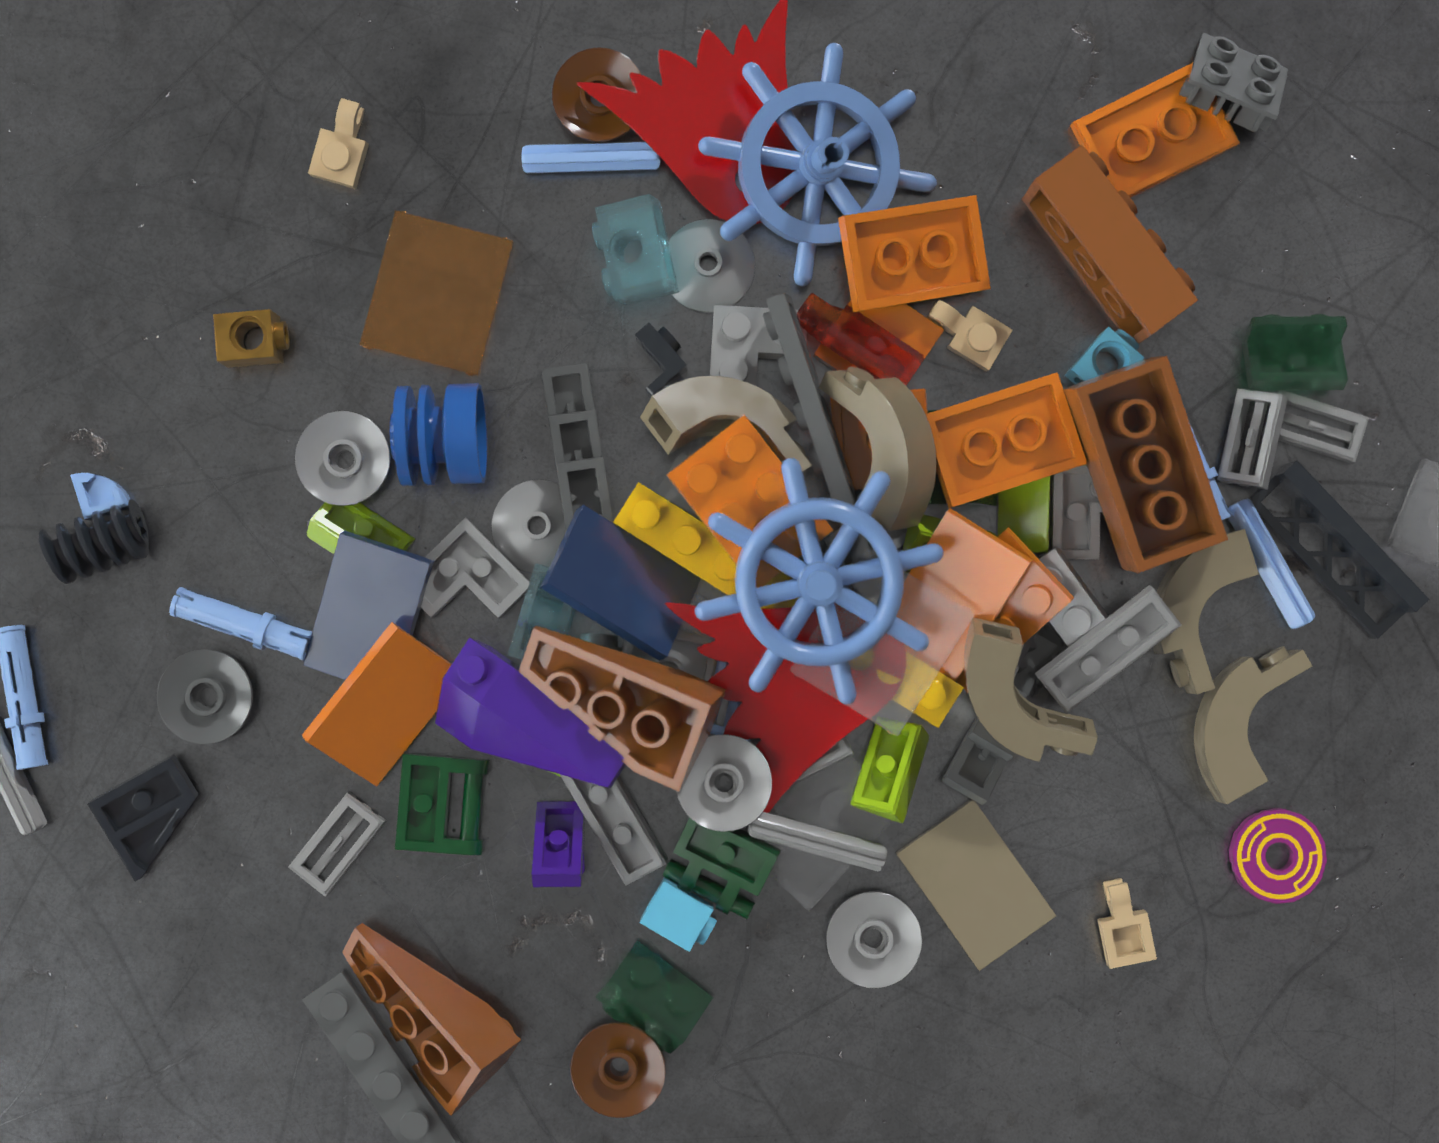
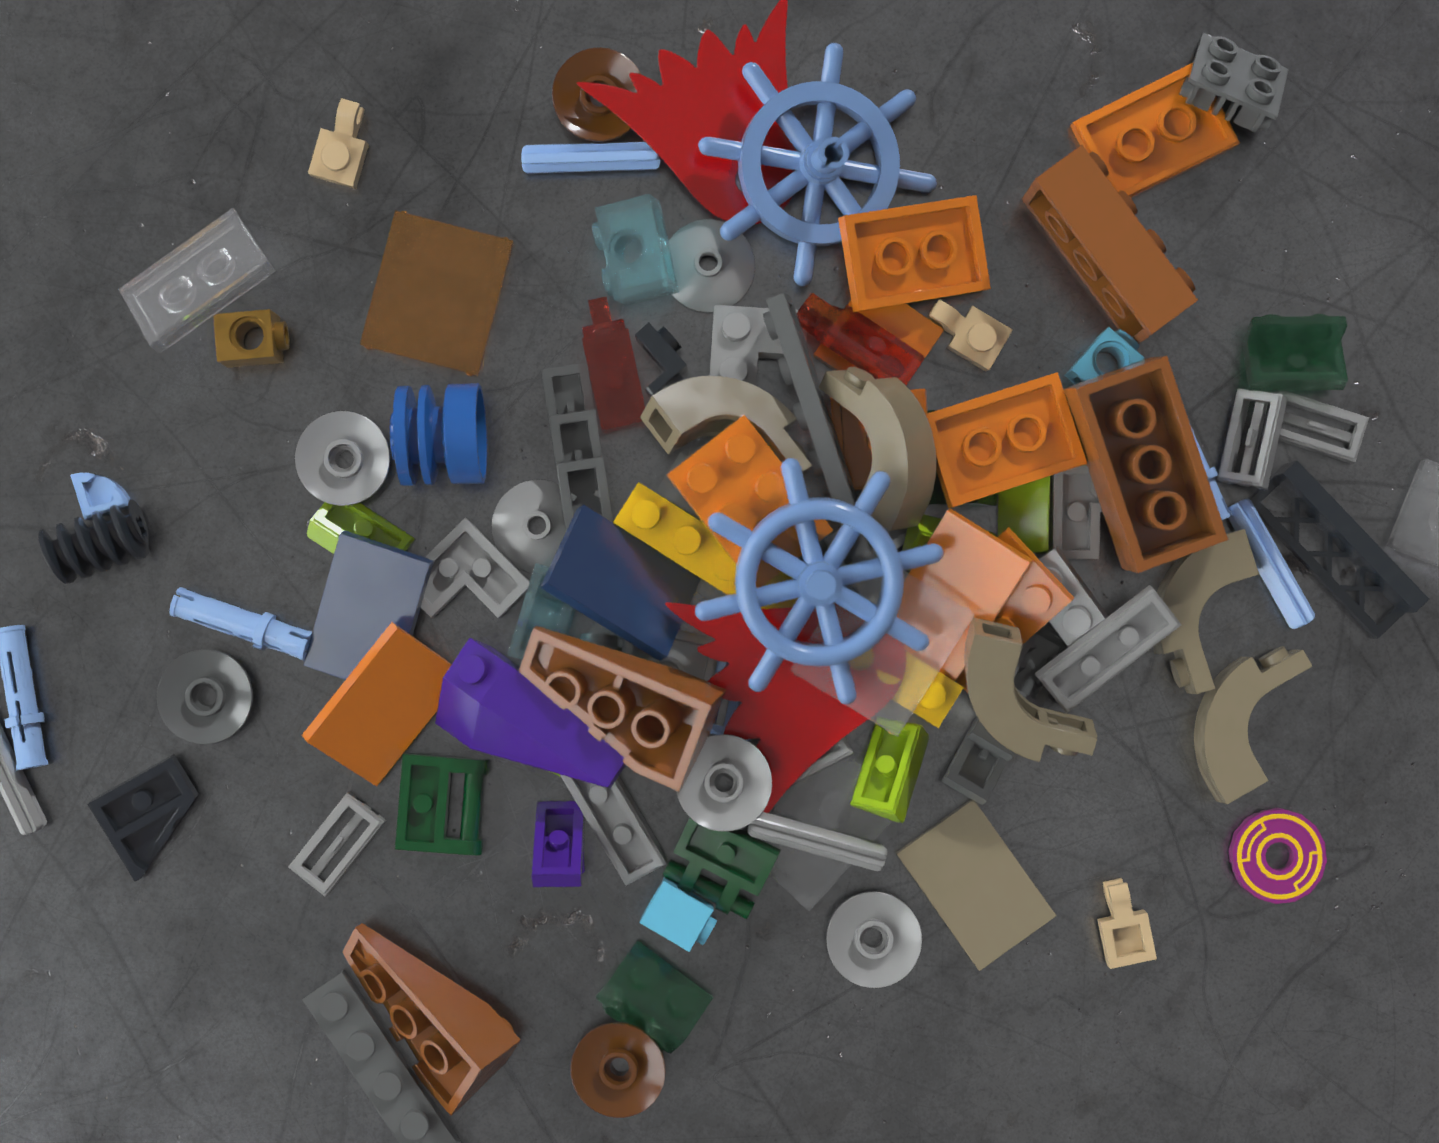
(196, 280): none -> clear tile
(612, 368): none -> clear red hinge

